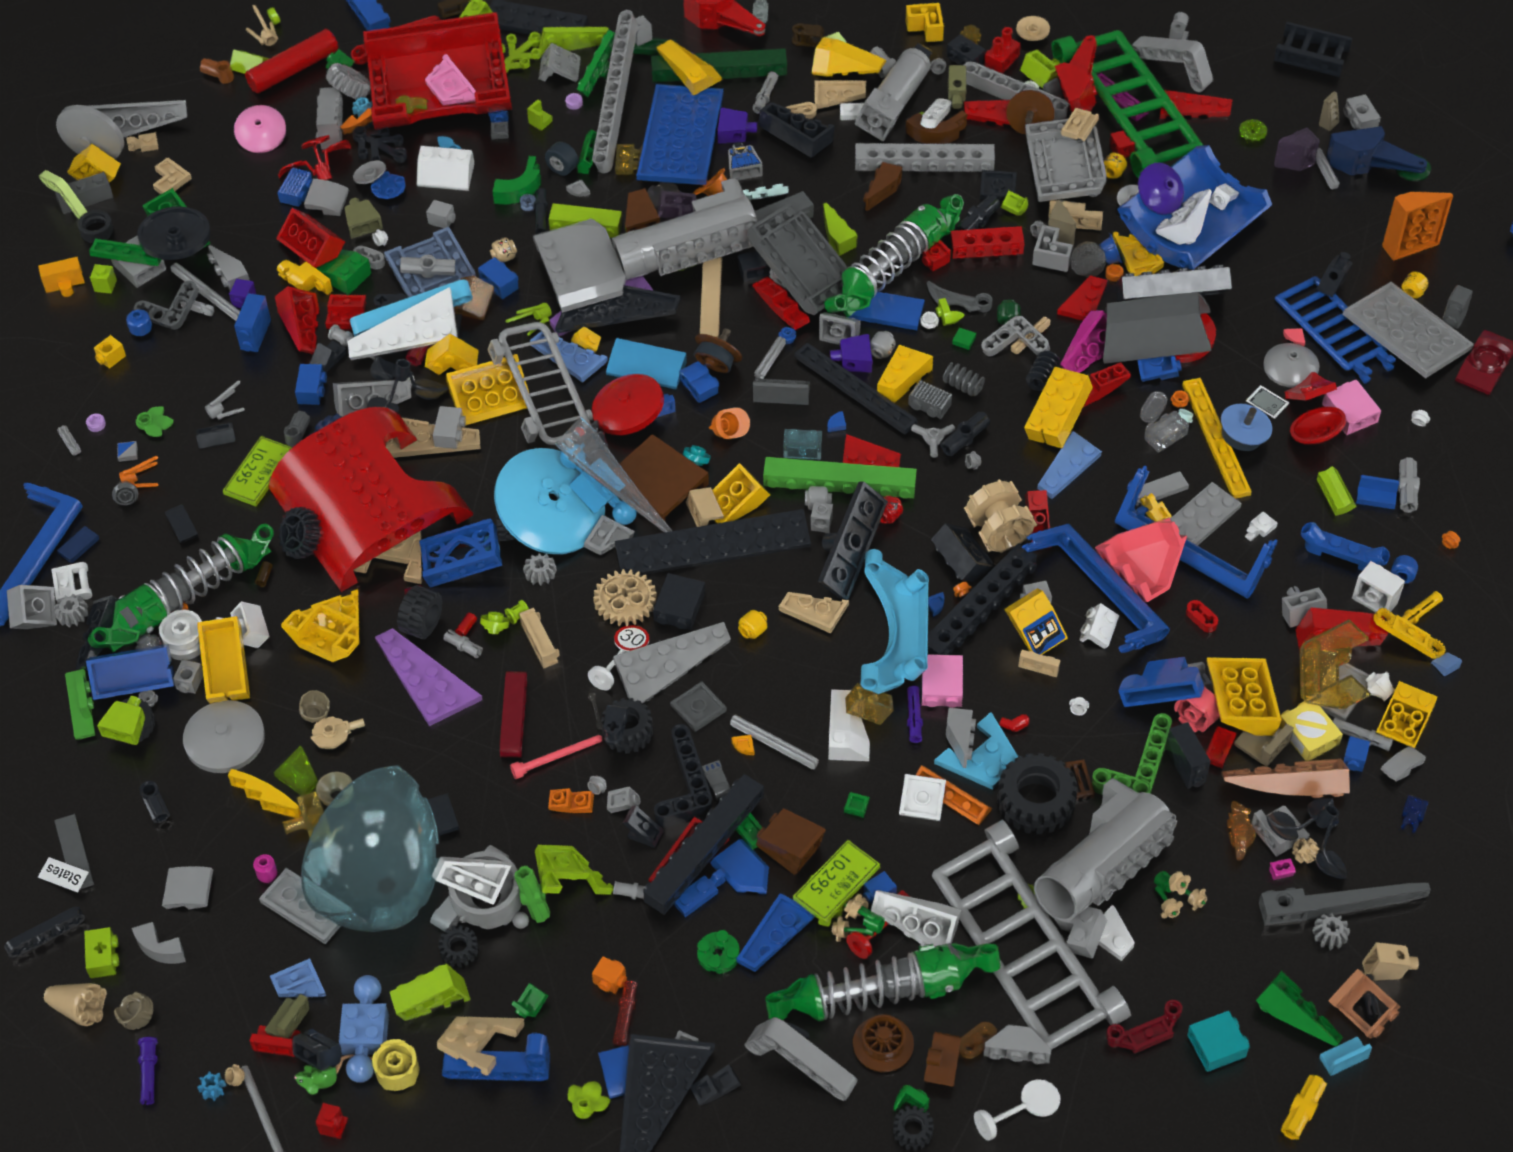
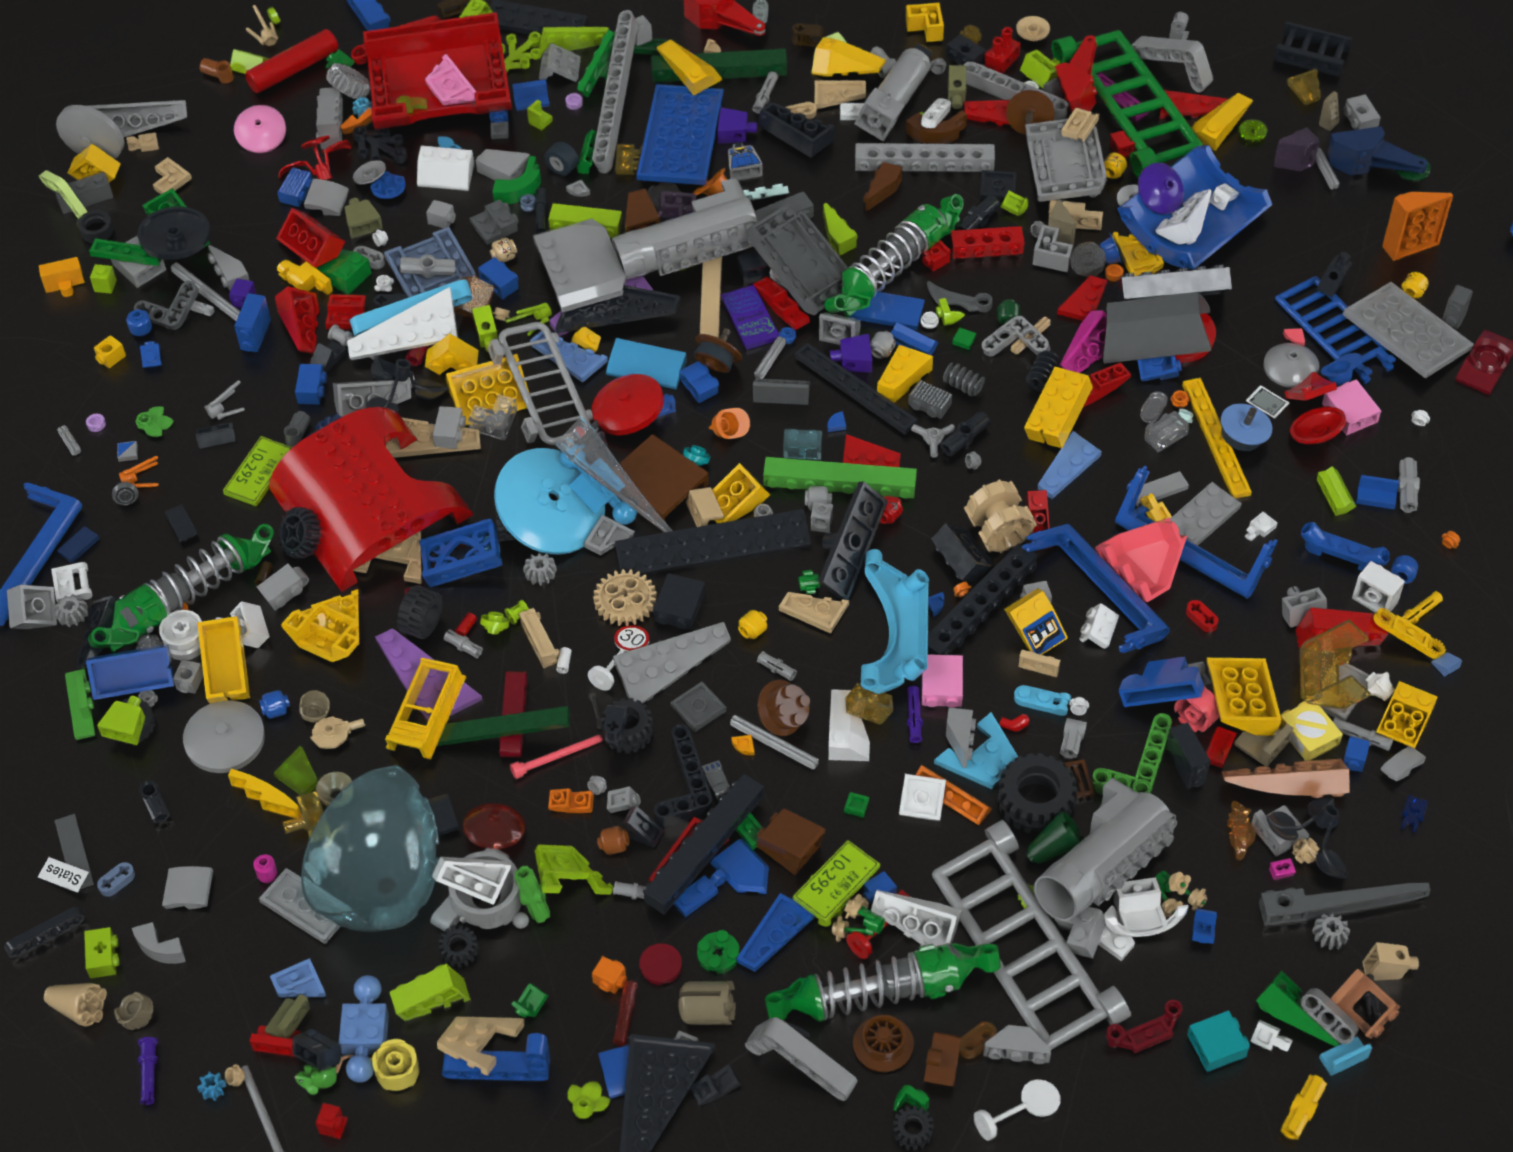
(116, 879): none -> sand blue beam
(151, 354): none -> blue bracket
(274, 704): none -> blue head
(283, 586): none -> light grey hinge
(384, 283): none -> white plate
(428, 736): none -> yellow piece
(484, 331): none -> lime torso
(494, 825): none -> clear red dish
(495, 222): none -> dark grey plate
(495, 421): none -> clear brick
(501, 314): none -> tan plate
(502, 164): none -> light grey slope
(505, 725): none -> dark green tile
(527, 93): none -> blue panel
(563, 660): none -> white piece
(613, 840): none -> dark orange head
(660, 964): none -> dark red tile
(707, 1003): none -> dark tan cylinder
(711, 47): none -> tan tile
(749, 317): none -> dark purple tile
(762, 509): none -> light grey plate
(782, 707): none -> reddish brown piece
(787, 671): none -> light grey pin
(808, 582): none -> green gear
(913, 340): none -> blue piece
(1042, 700): none -> medium azure plate
(1055, 840): none -> dark green cone
(1073, 734): none -> light grey piece
(1141, 910): none -> white piece
(1204, 926): none -> blue bracket
(1219, 122): none -> yellow wedge
(1267, 1036): none -> white plate
(1306, 86): none -> clear yellow wing
(1333, 1027): none -> light grey beam
(1342, 368): none -> blue piece

